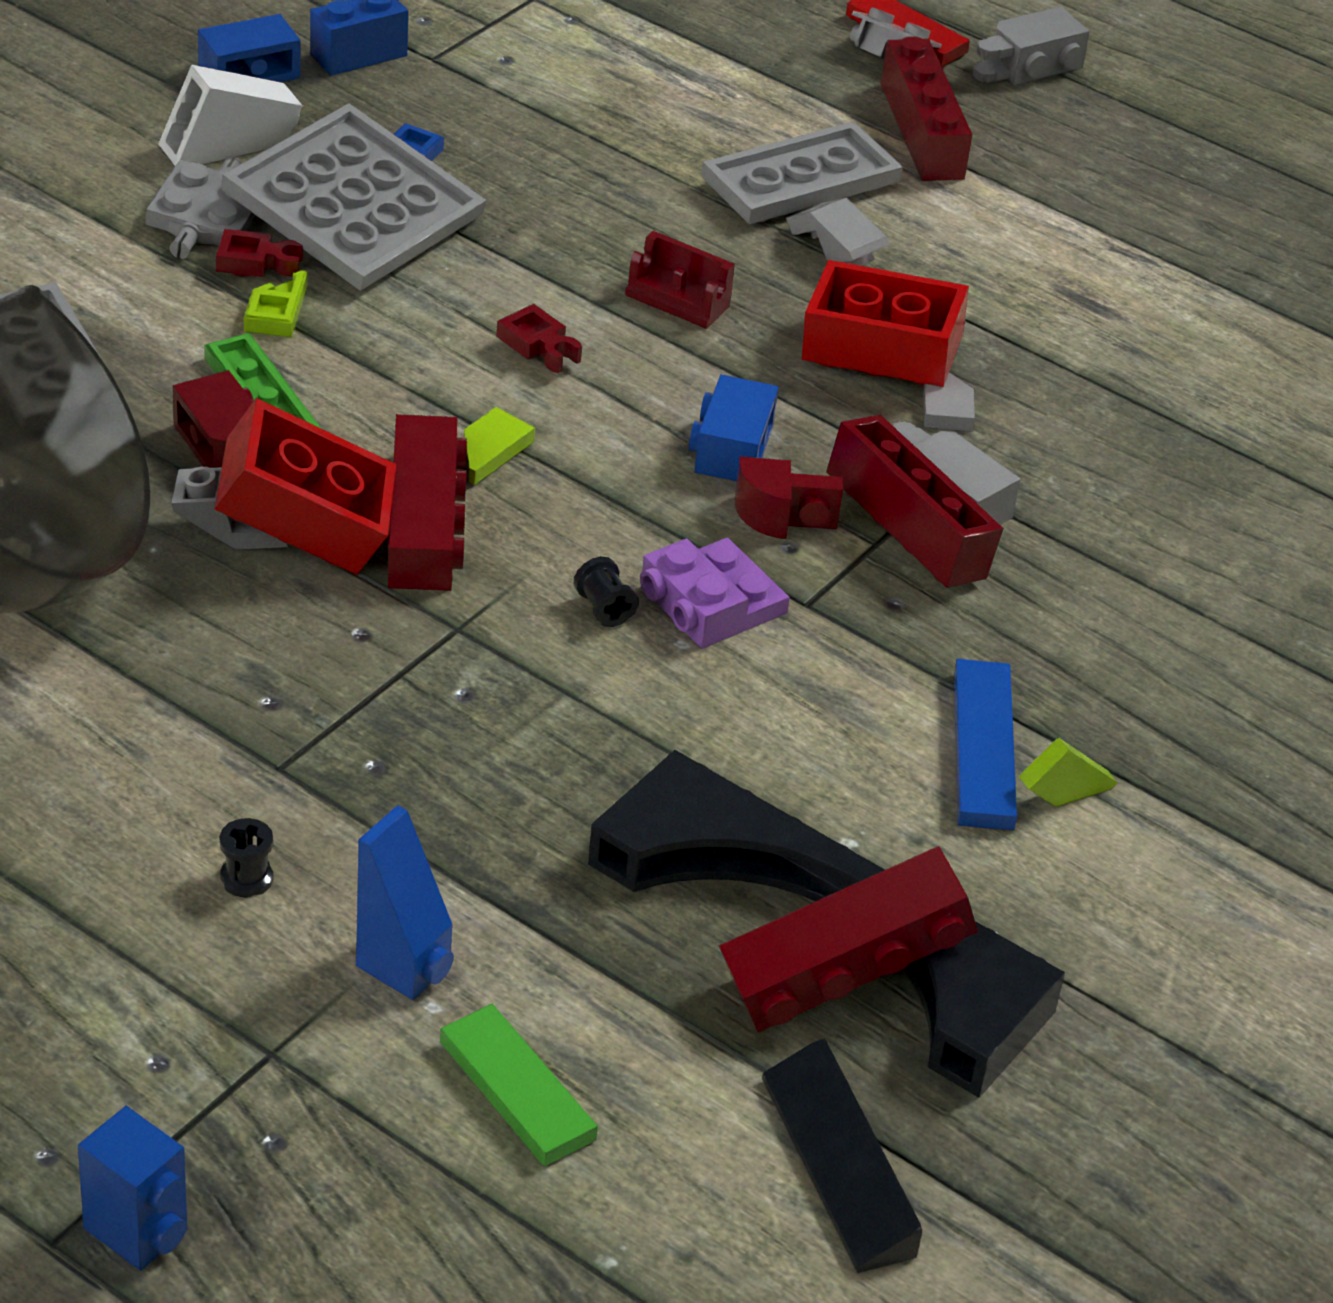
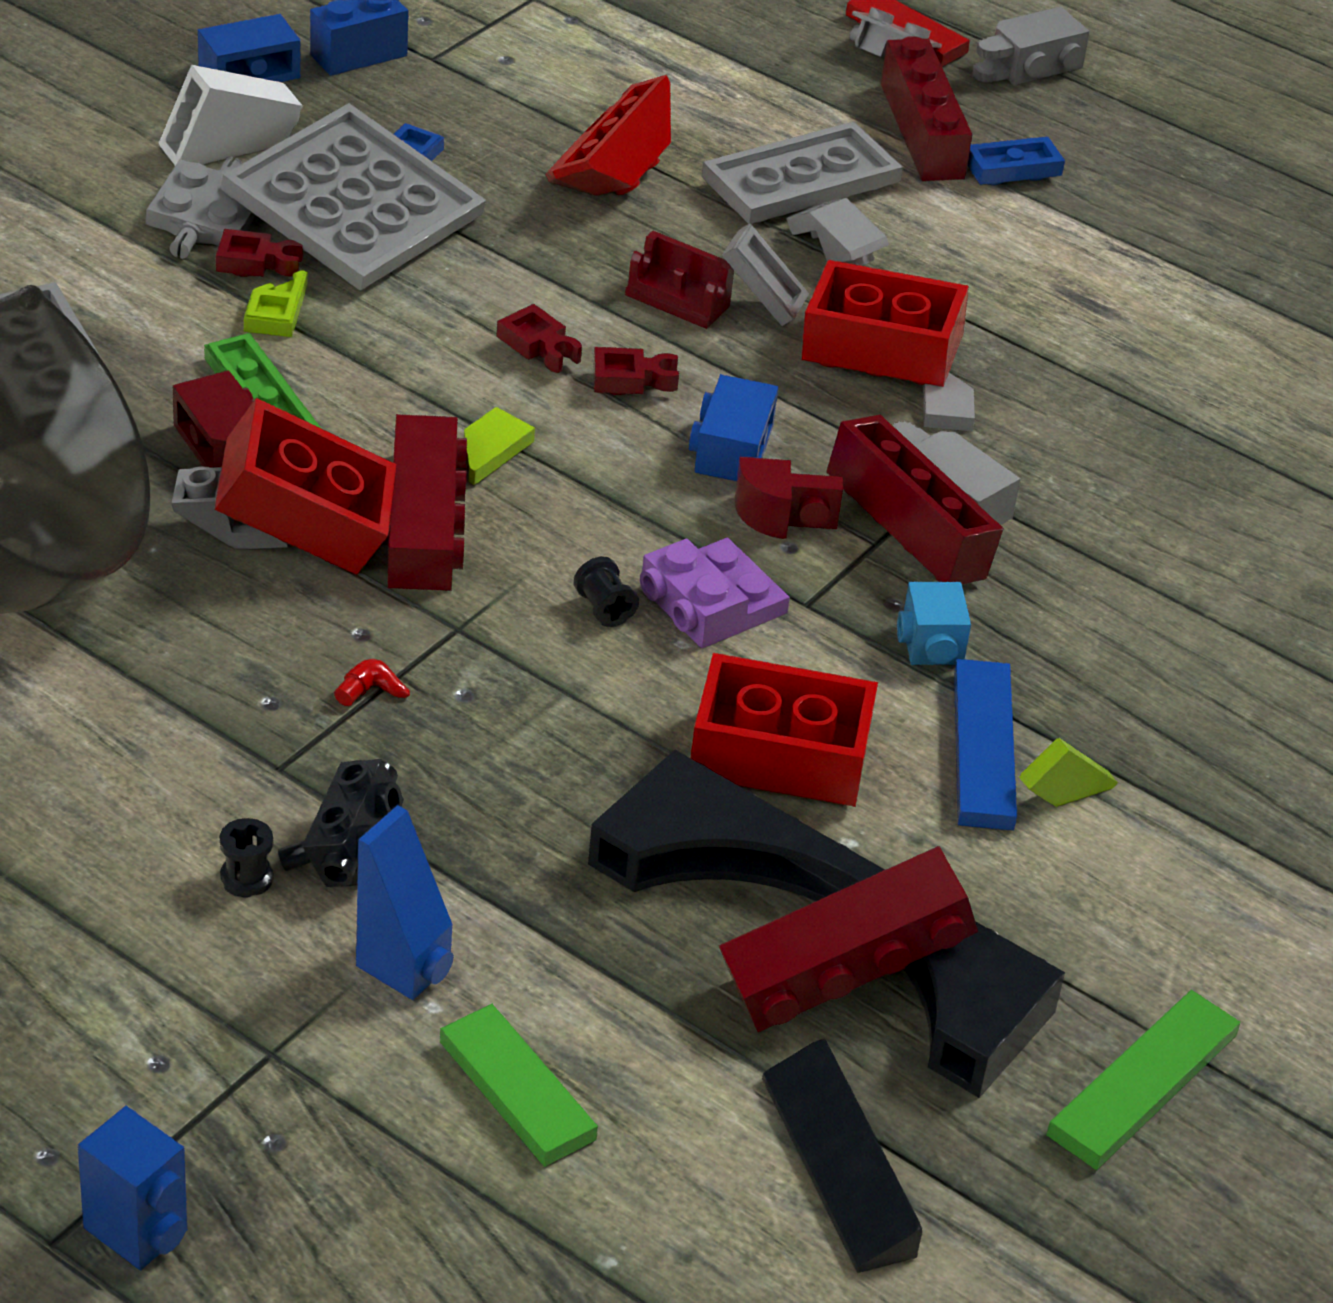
(353, 804): none -> black brick
(368, 674): none -> red animal
(619, 143): none -> red wedge
(628, 371): none -> dark red plate
(765, 274): none -> light grey tile
(784, 728): none -> red brick
(934, 623): none -> dark azure brick
(1015, 160): none -> blue plate
(1143, 1079): none -> bright green tile

